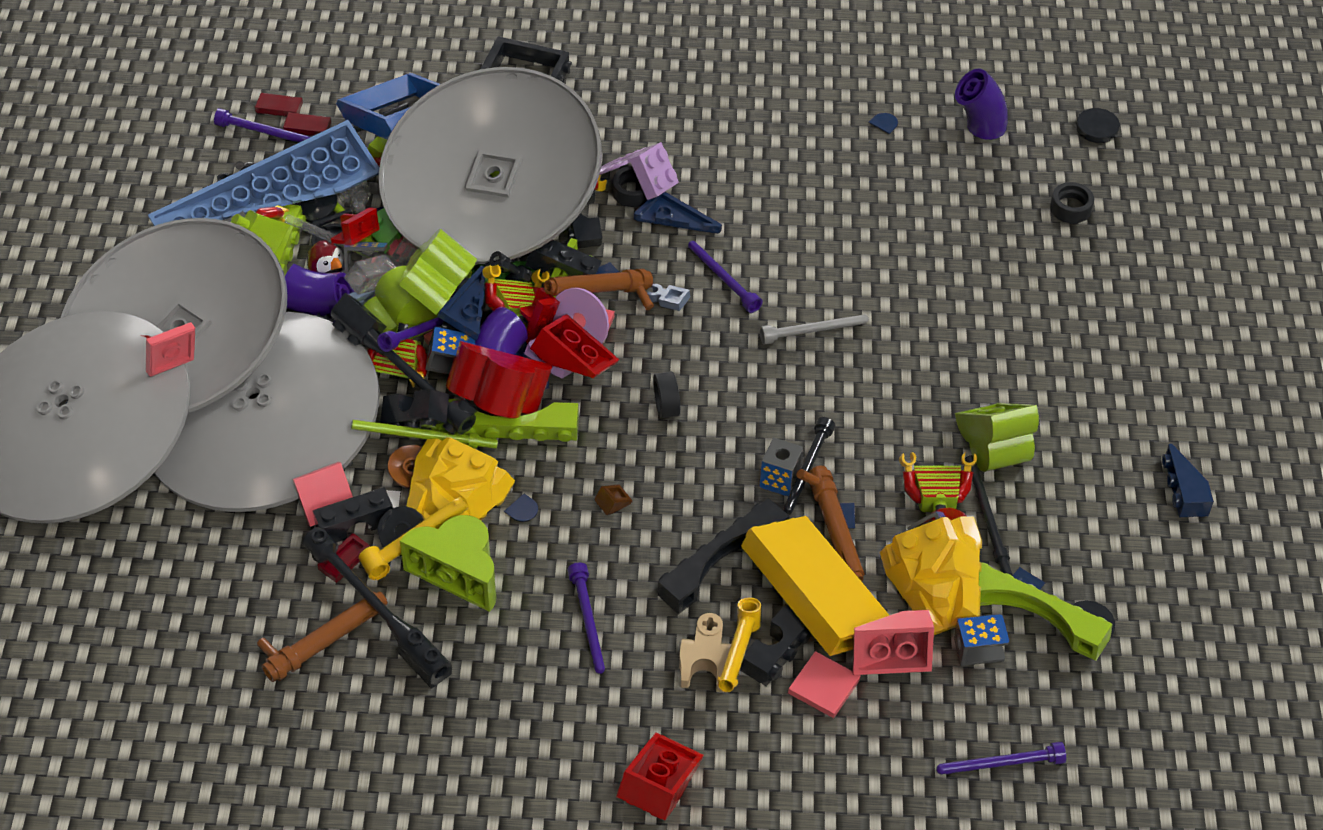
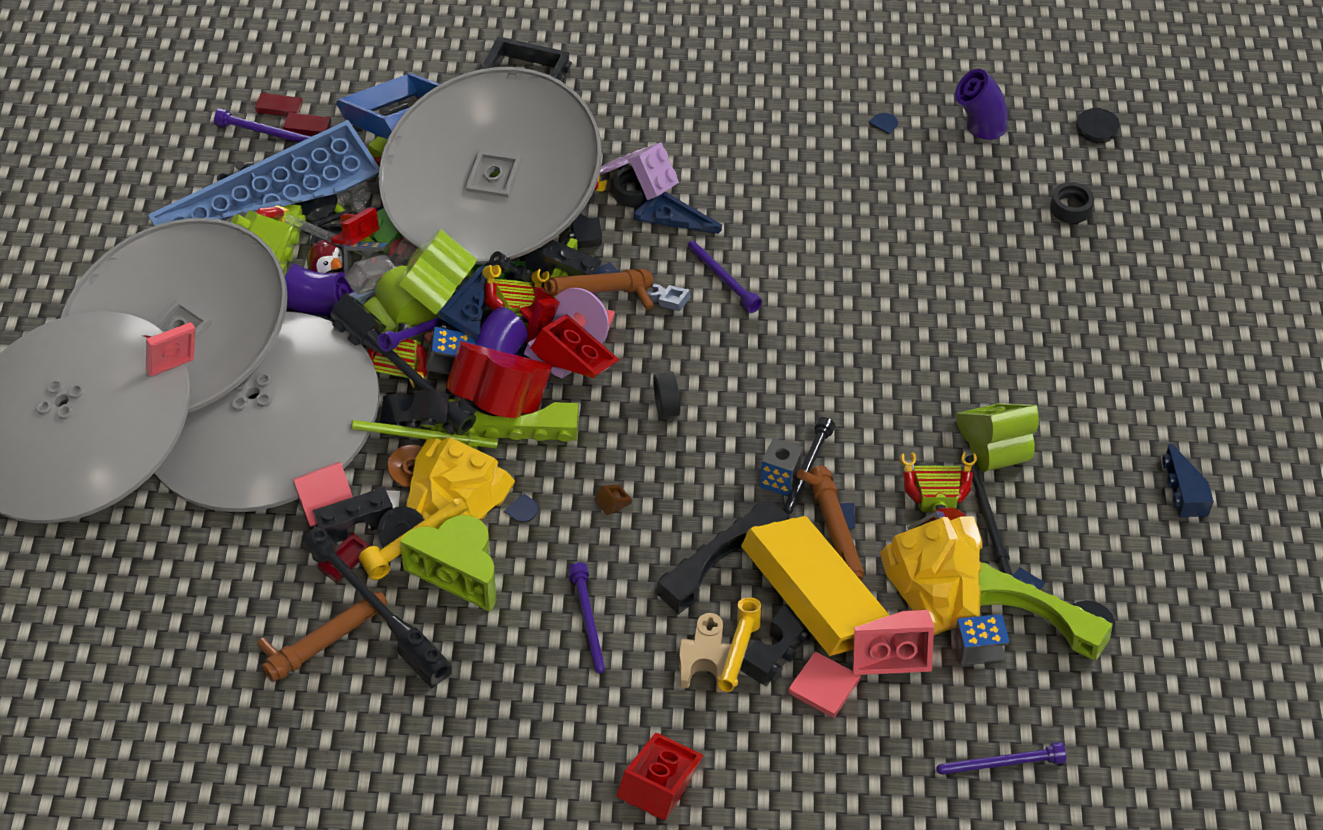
(769, 334): light grey piece -> none

